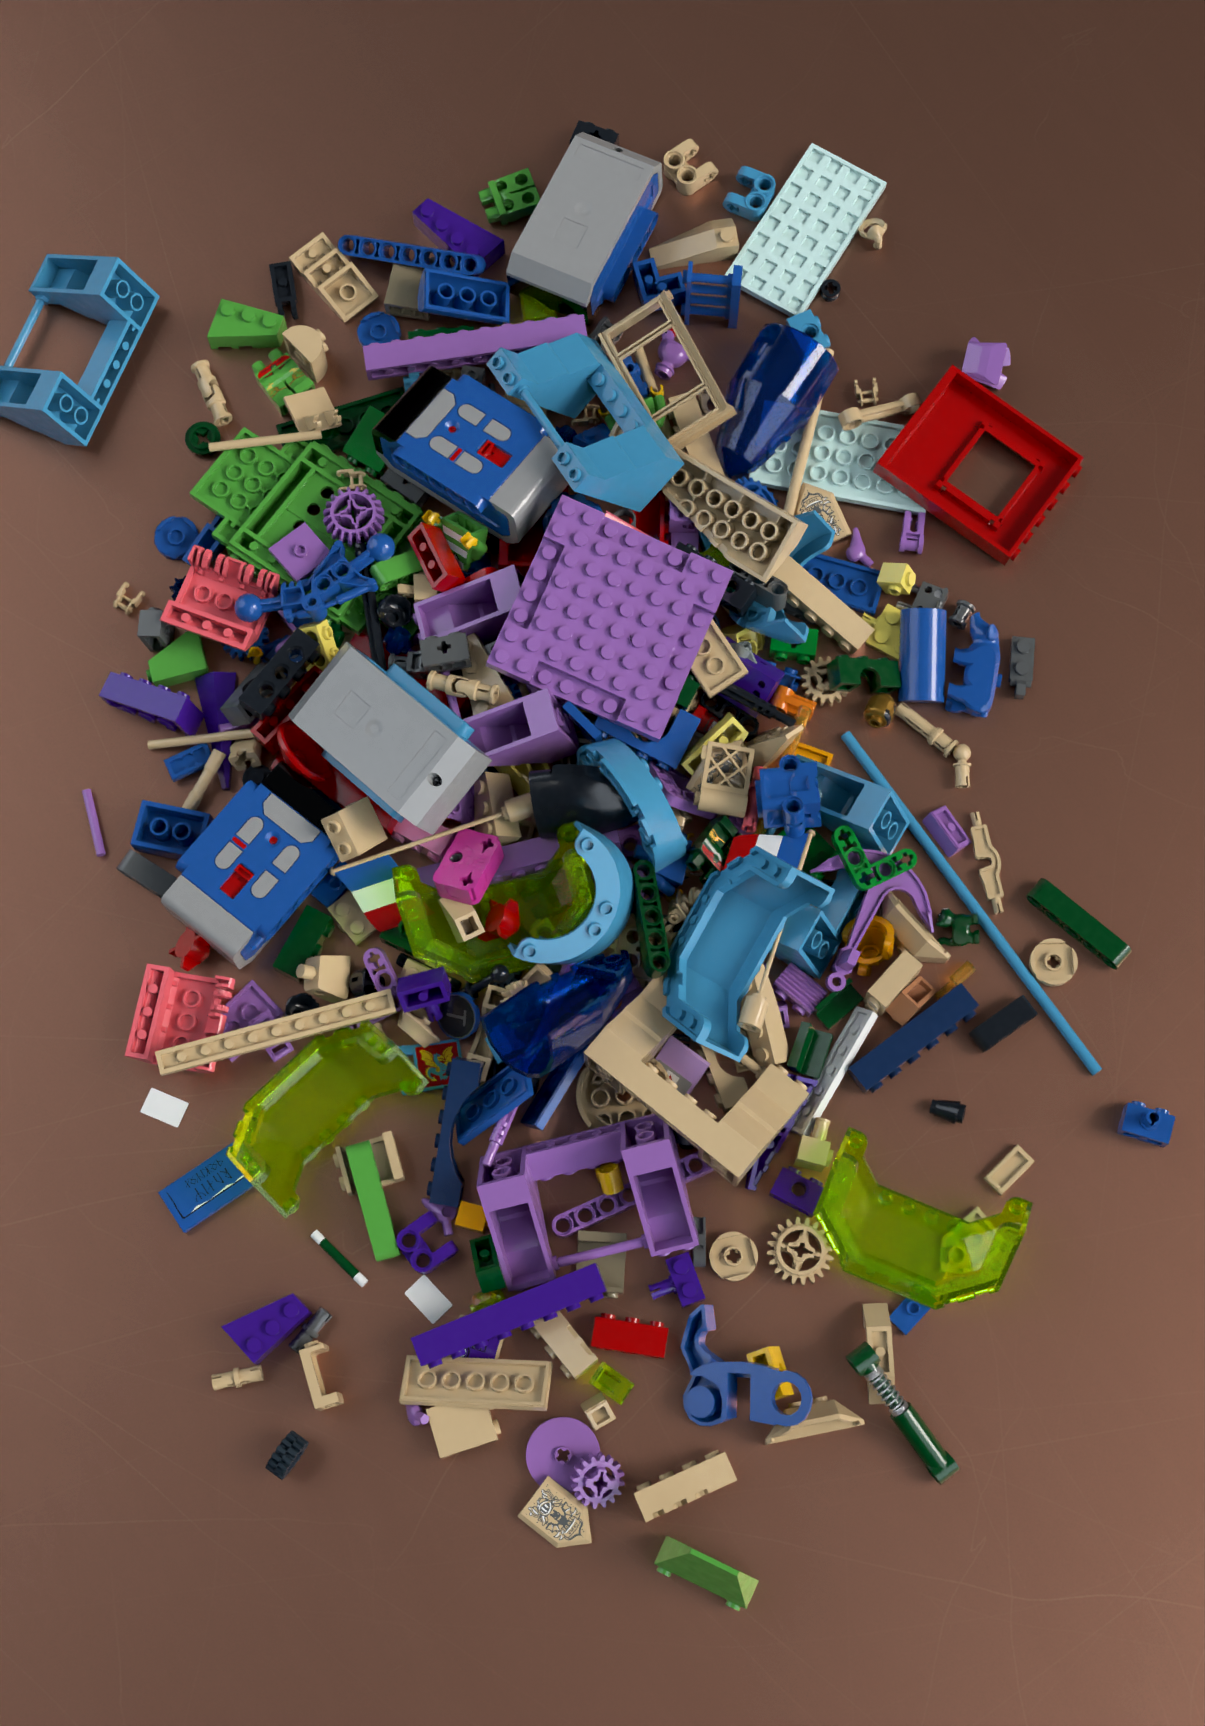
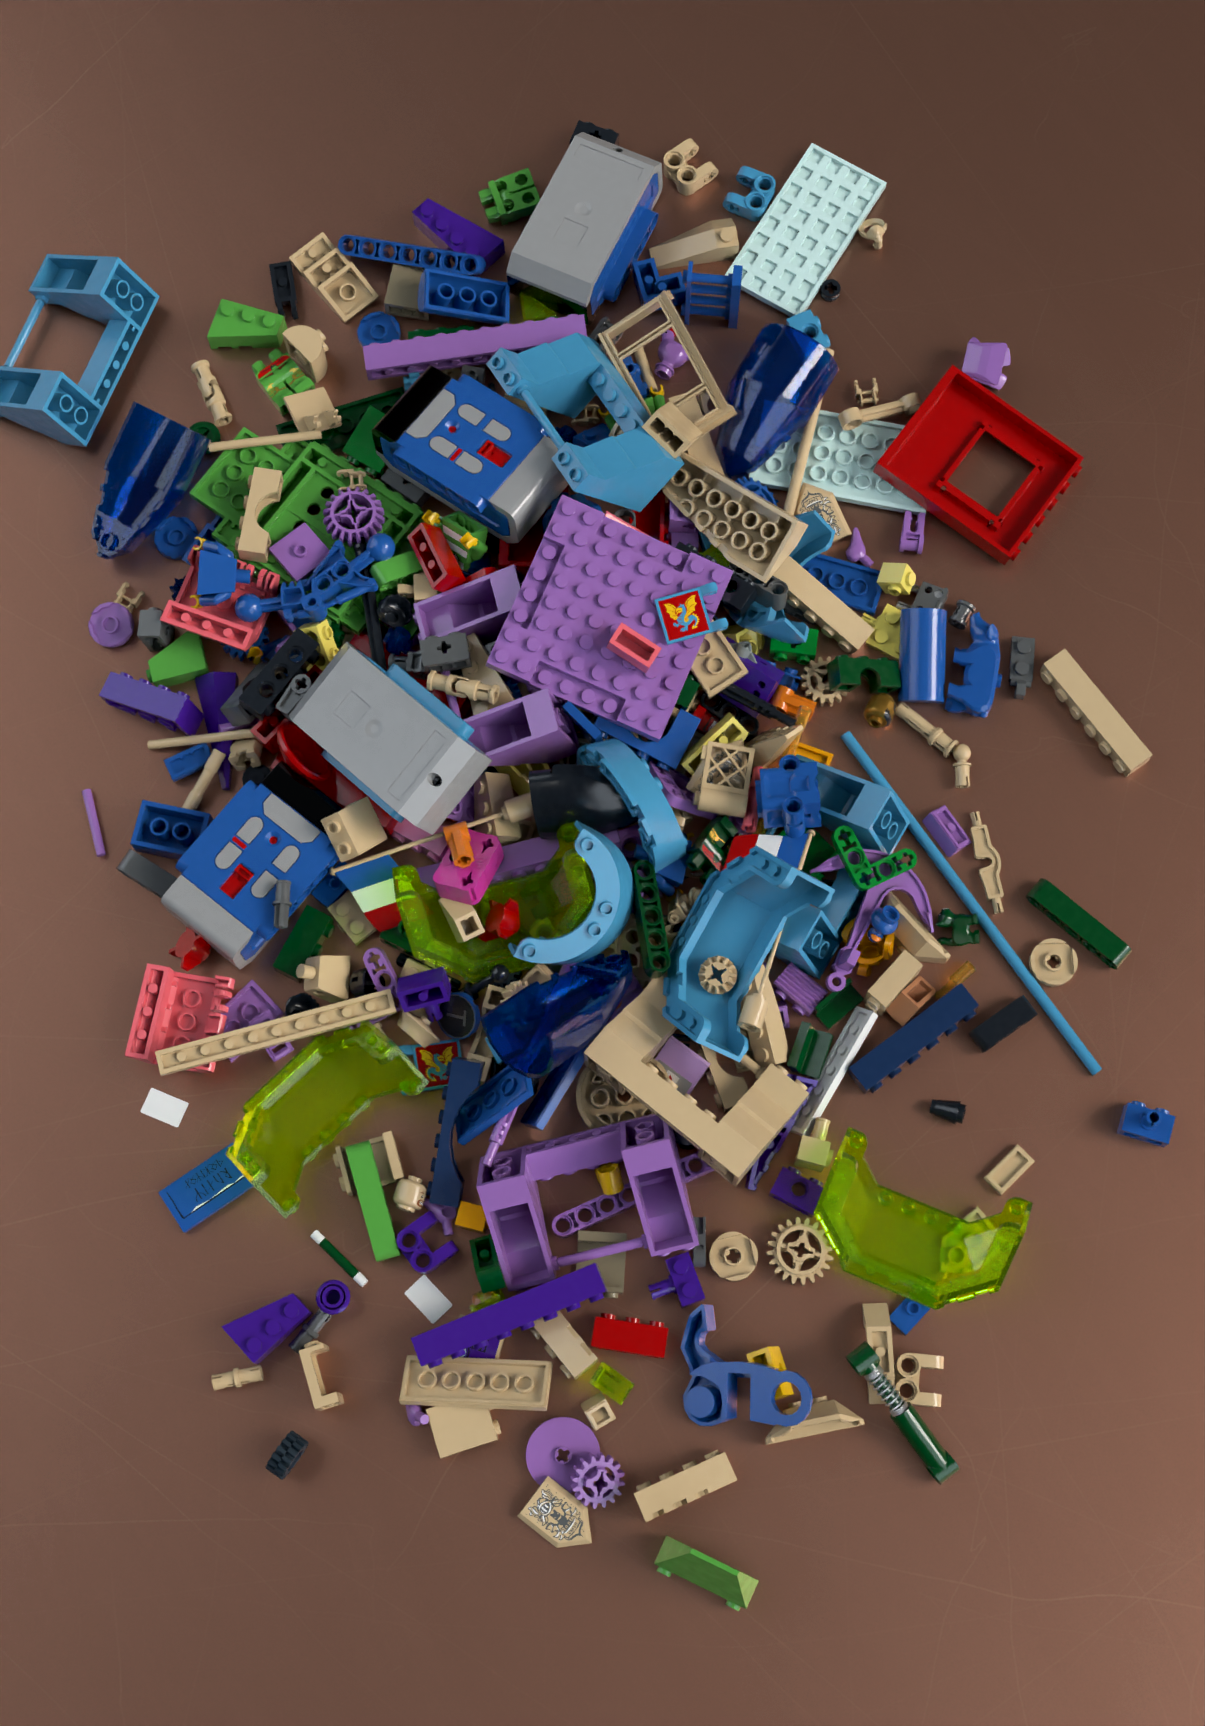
(111, 624): none -> medium lavender tile
(144, 479): none -> clear blue windscreen
(216, 574): none -> blue torso
(265, 489): none -> tan arch
(282, 904): none -> dark grey axle
(293, 694): none -> dark grey piece
(333, 1297): none -> dark purple brick
(410, 1194): none -> tan head
(459, 840): none -> orange piece
(633, 647): none -> coral piece
(672, 429): none -> tan brick
(686, 616): none -> flag
(728, 977): none -> tan gear
(884, 923): none -> blue animal
(912, 1379): none -> tan piece
(1095, 713): none -> tan brick

